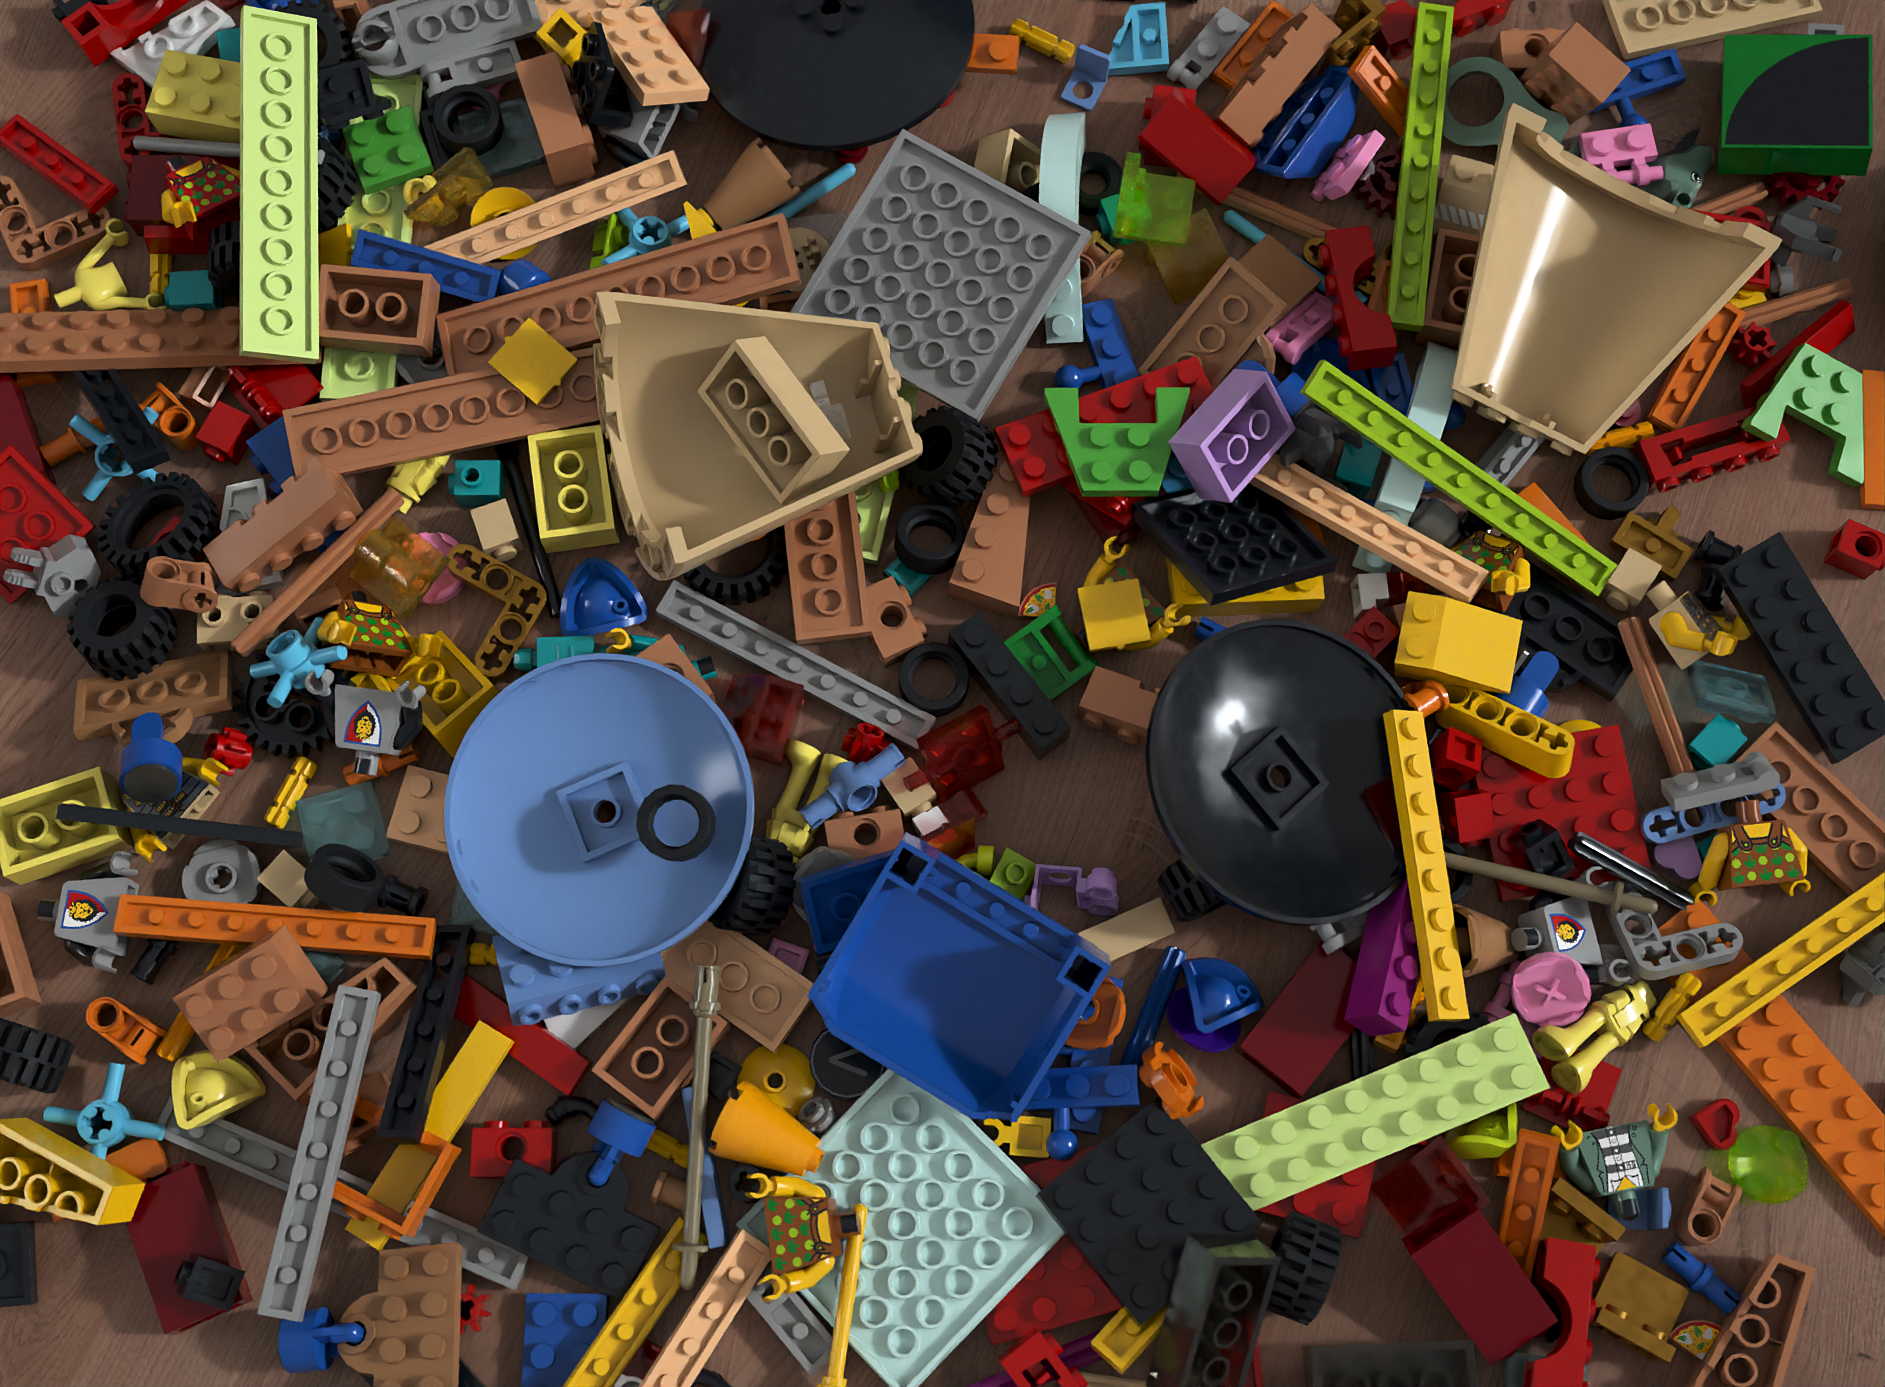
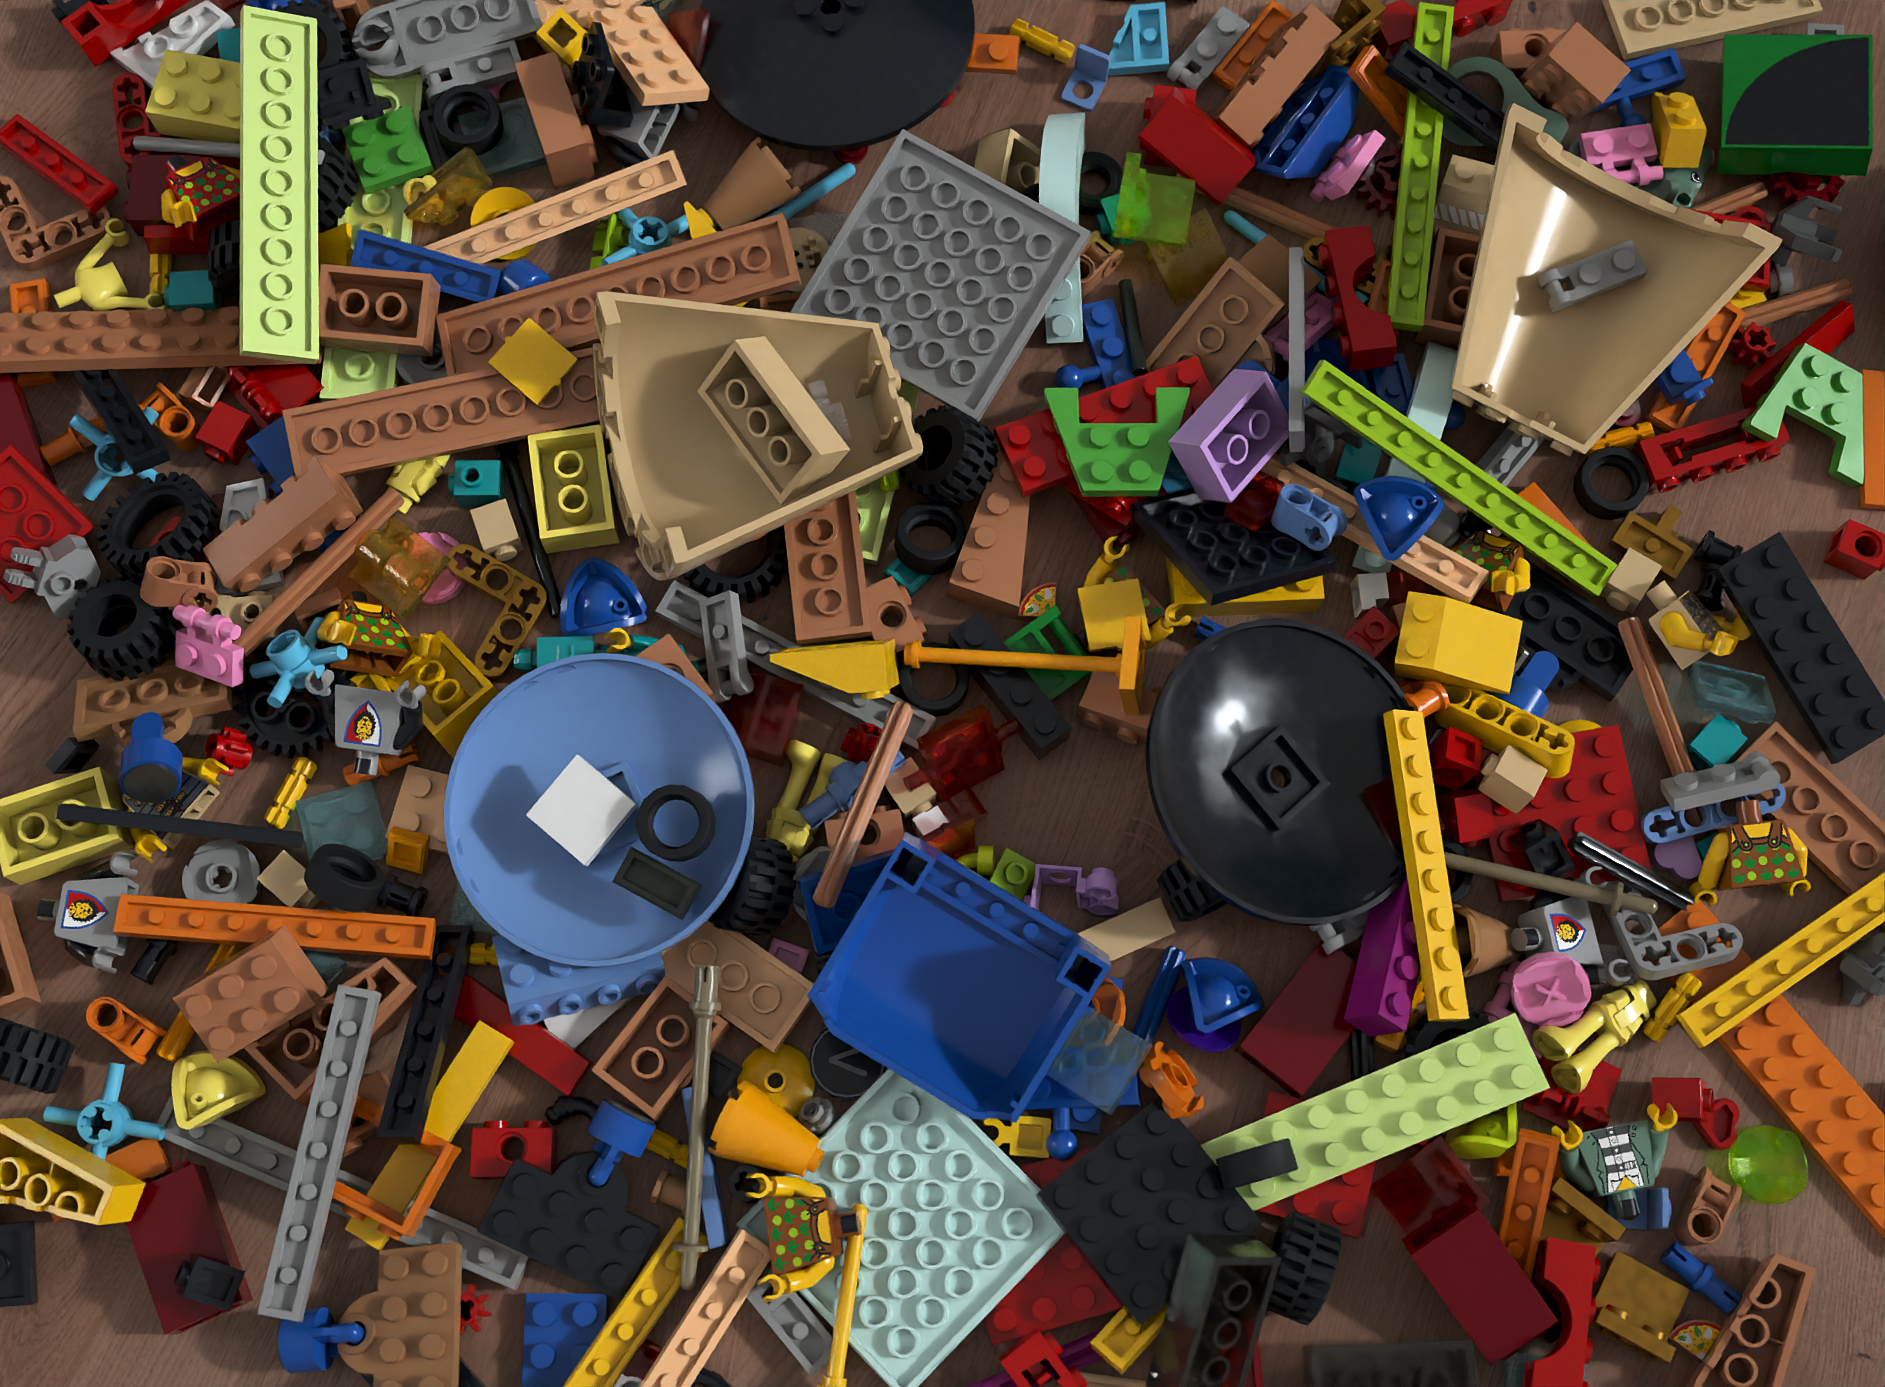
(72, 756): none -> black tile
(210, 654): none -> bright pink plate
(407, 850): none -> light orange tile
(582, 810): none -> white tile
(657, 883): none -> pearl dark grey tile
(725, 646): none -> light grey plate
(851, 667): none -> yellow slope
(863, 805): none -> nougat axle
(1099, 1060): none -> clear light blue plate
(1127, 666): none -> light orange tile
(1132, 327): none -> pearl dark grey bar
(1255, 502): none -> clear red bracket
(1257, 1164): none -> black tyre
(1296, 349): none -> light grey tile
(1304, 517): none -> medium blue piece
(1397, 512): none -> blue hat
(1447, 95): none -> black tile
(1511, 779): none -> tan brick
(1593, 275): none -> light grey plate
(1677, 130): none -> yellow hinge
(1682, 381): none -> blue bracket
(1686, 1095): none -> red brick

